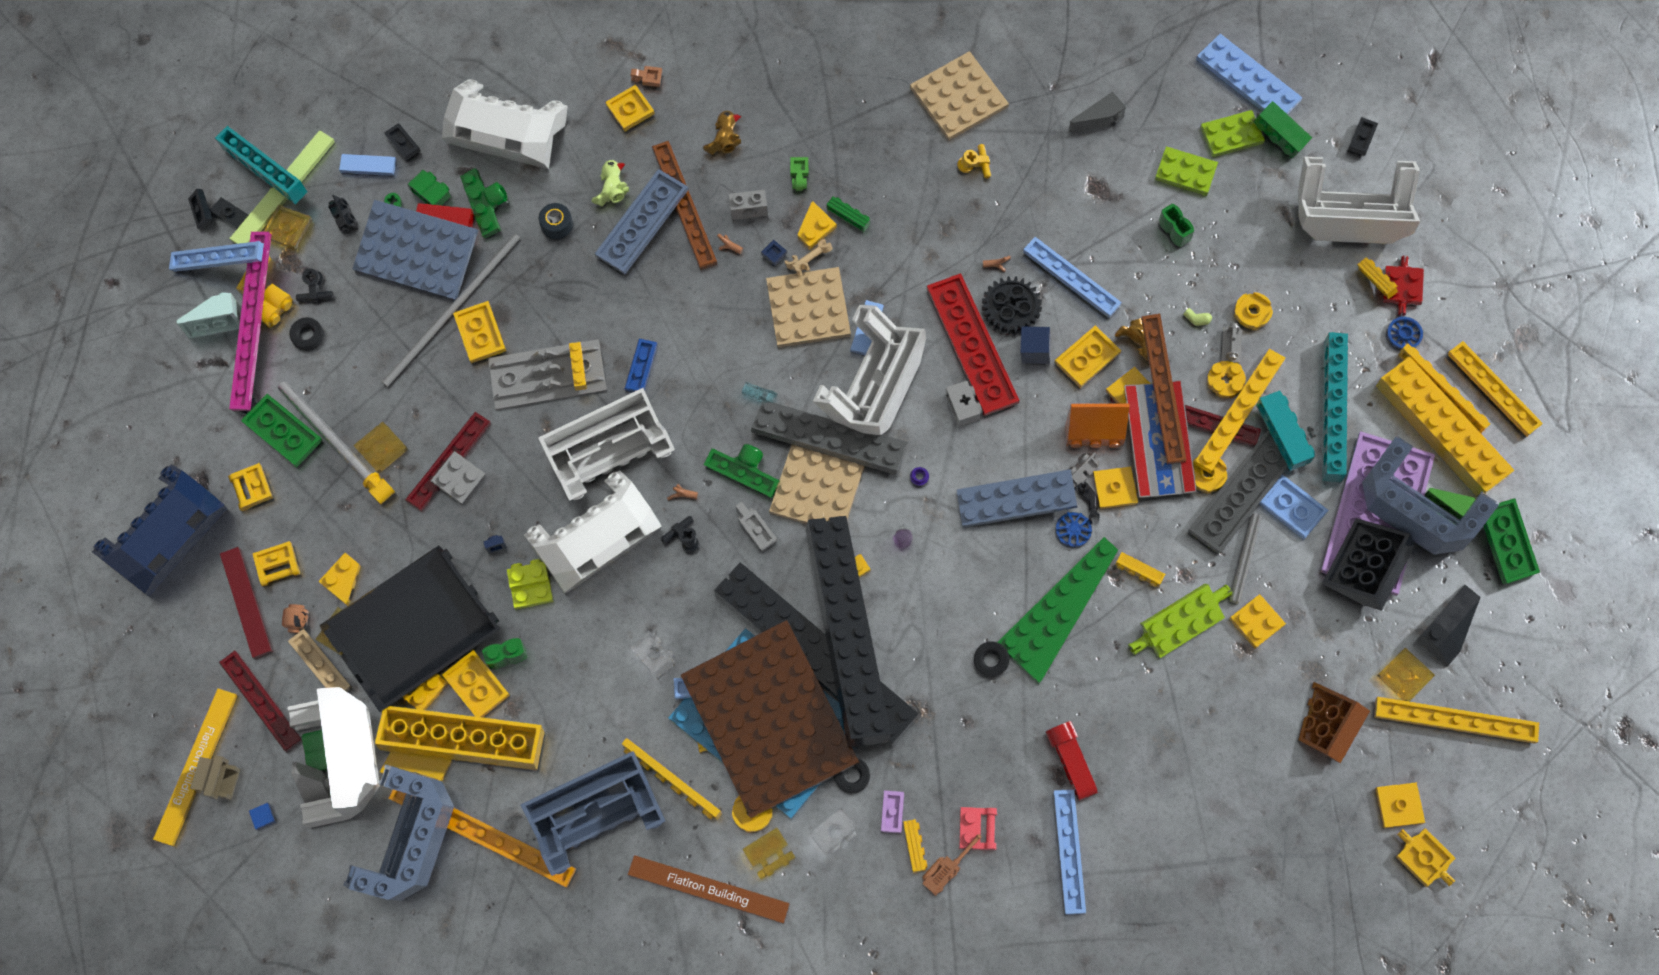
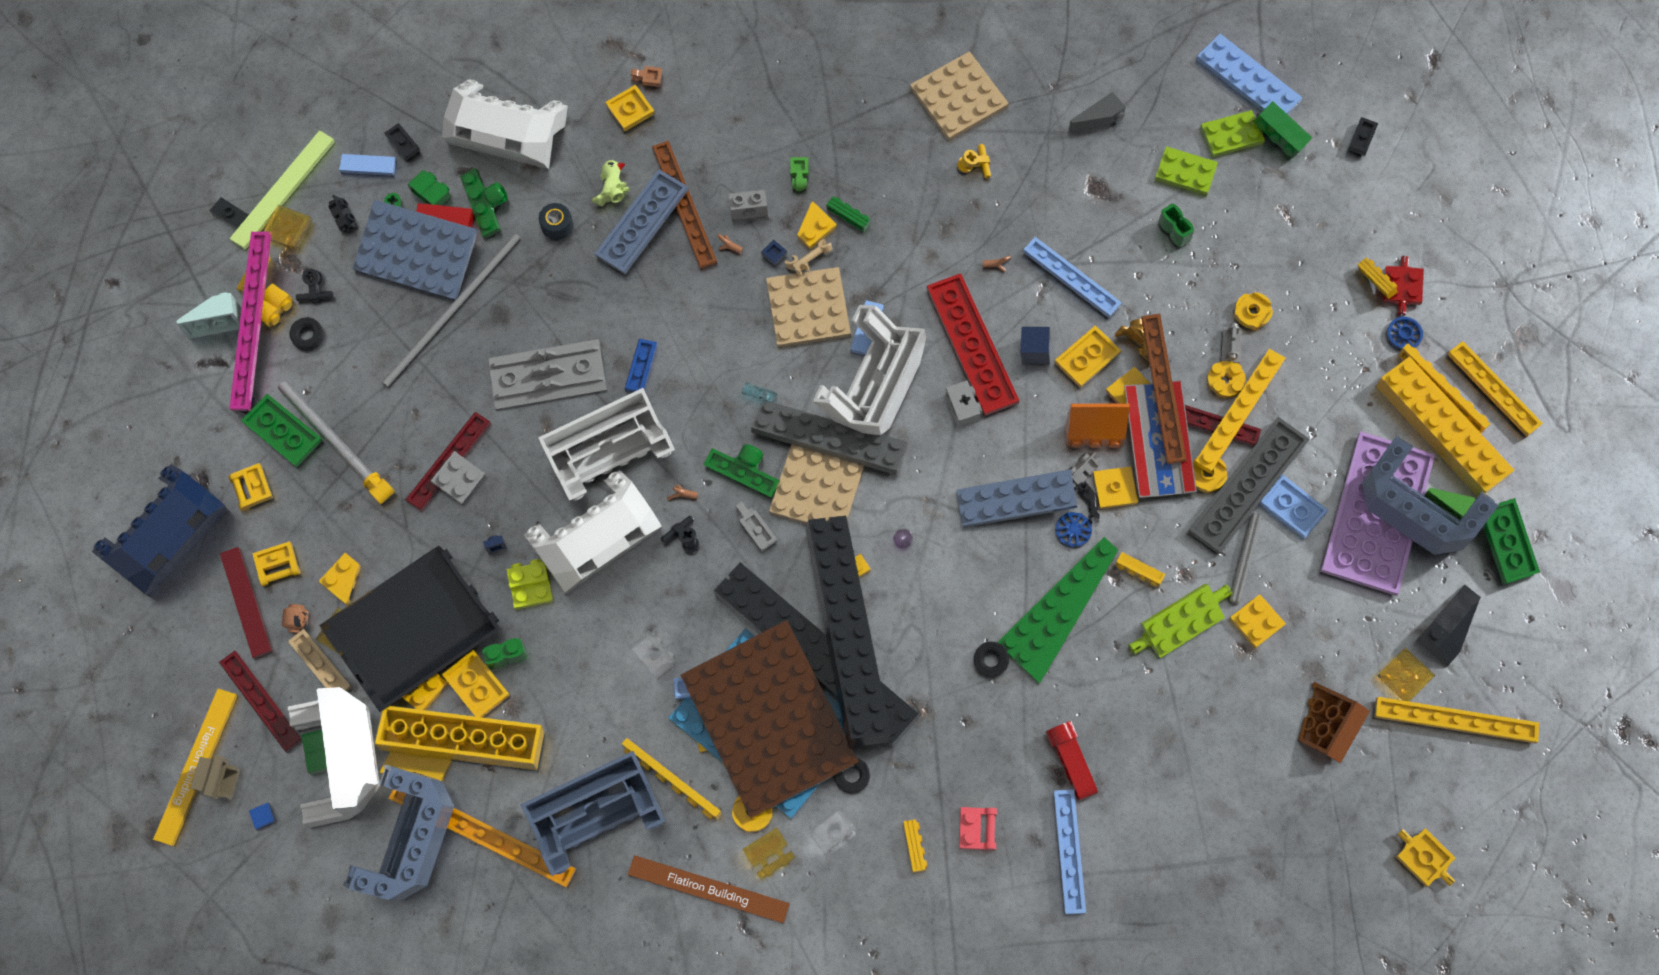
(200, 209): black plate -> none
(216, 256): light blue plate -> none
(261, 164): teal brick -> none
(310, 782): light grey slope -> none
(380, 447): clear yellow plate -> none
(479, 332): yellow plate -> none
(577, 366): yellow piece -> none
(725, 138): pearl gold animal -> none
(892, 812): lavender plate -> none
(919, 471): dark purple plate -> none
(944, 870): nougat piece -> none
(1011, 305): black gear -> none
(1197, 319): yellowish green arm -> none
(1285, 430): teal brick -> none
(1335, 407): teal brick -> none
(1357, 215): white wedge -> none
(1369, 563): black slope -> none
(1400, 805): yellow plate -> none

